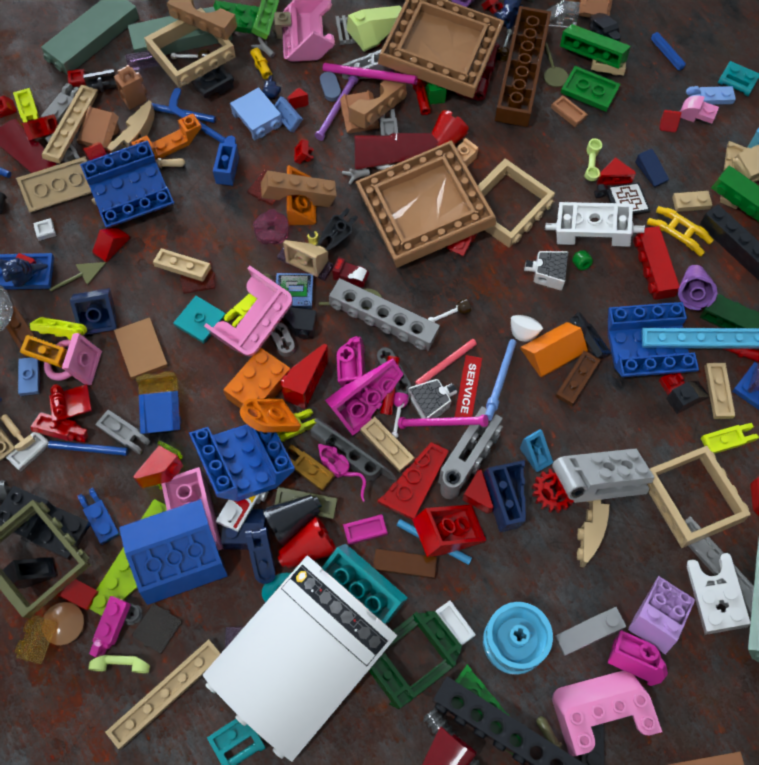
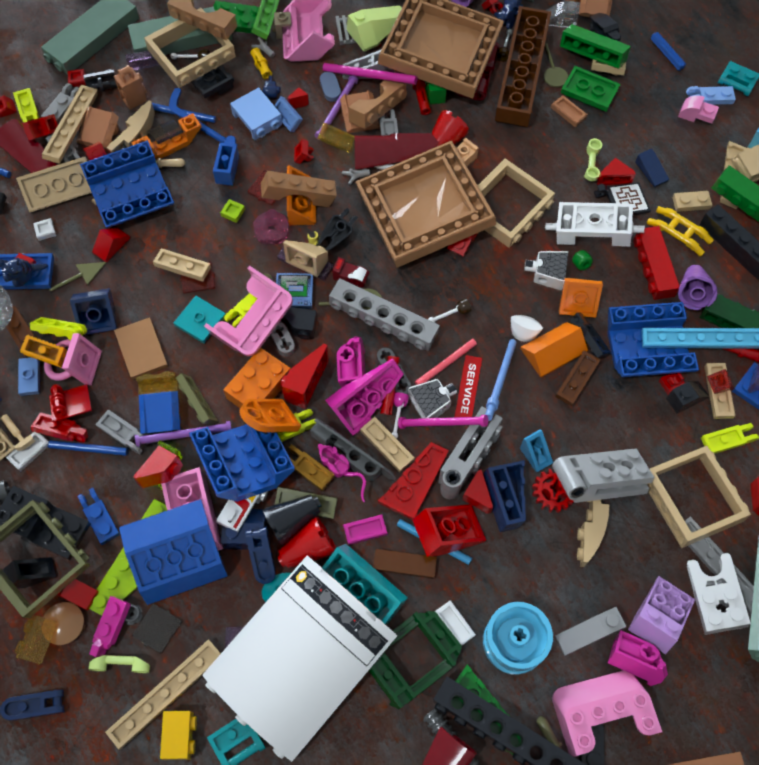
(32, 705): none -> dark blue plate
(165, 131): none -> clear smoke piece
(177, 735): none -> yellow brick
(178, 434): none -> medium lavender bar
(196, 400): none -> olive plate
(232, 210): none -> lime plate
(336, 137): none -> clear yellow plate
(581, 297): none -> orange tile
(670, 121): red slope -> none
(720, 381): none -> clear red slope

